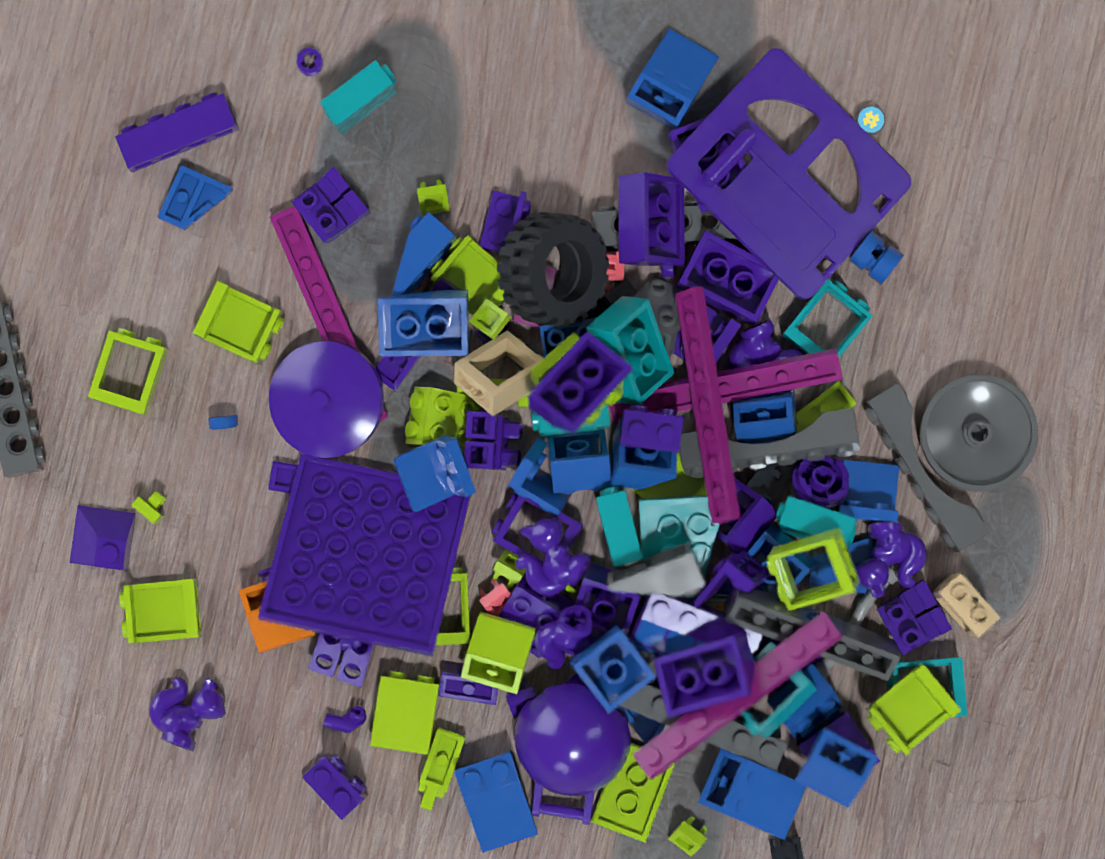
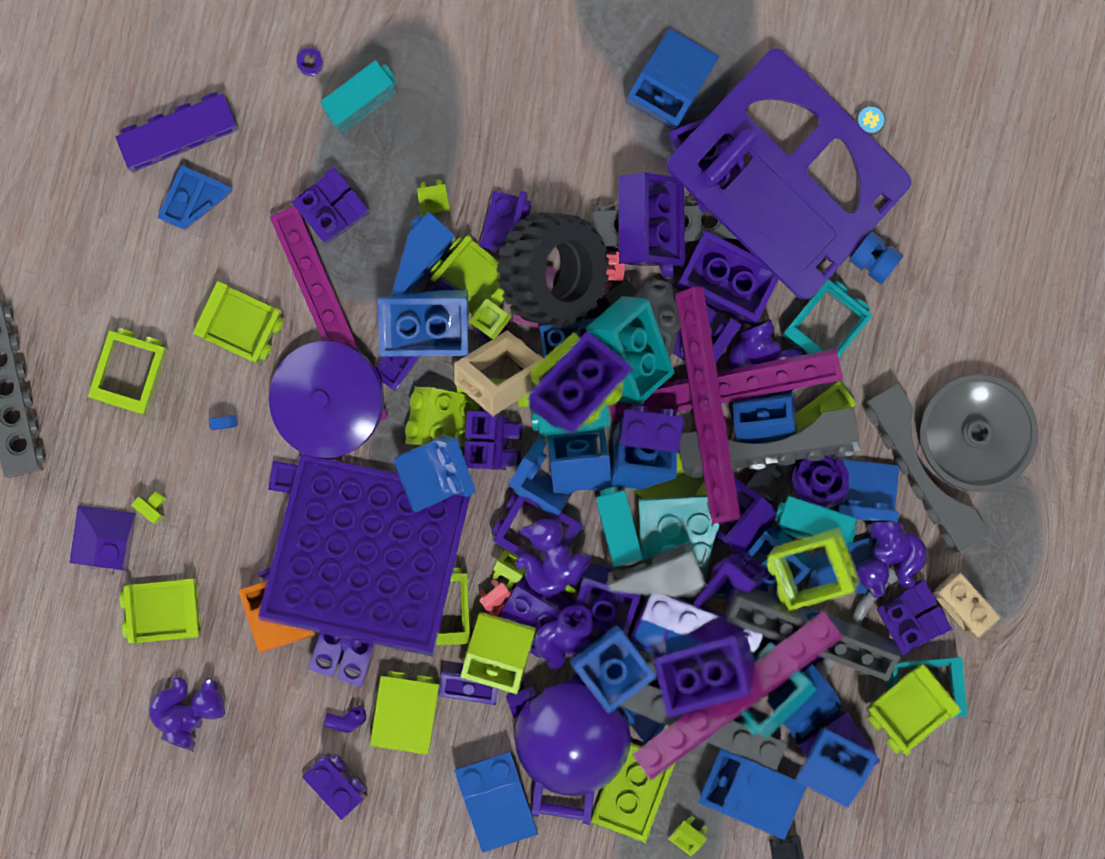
(440, 766): lime hinge -> none

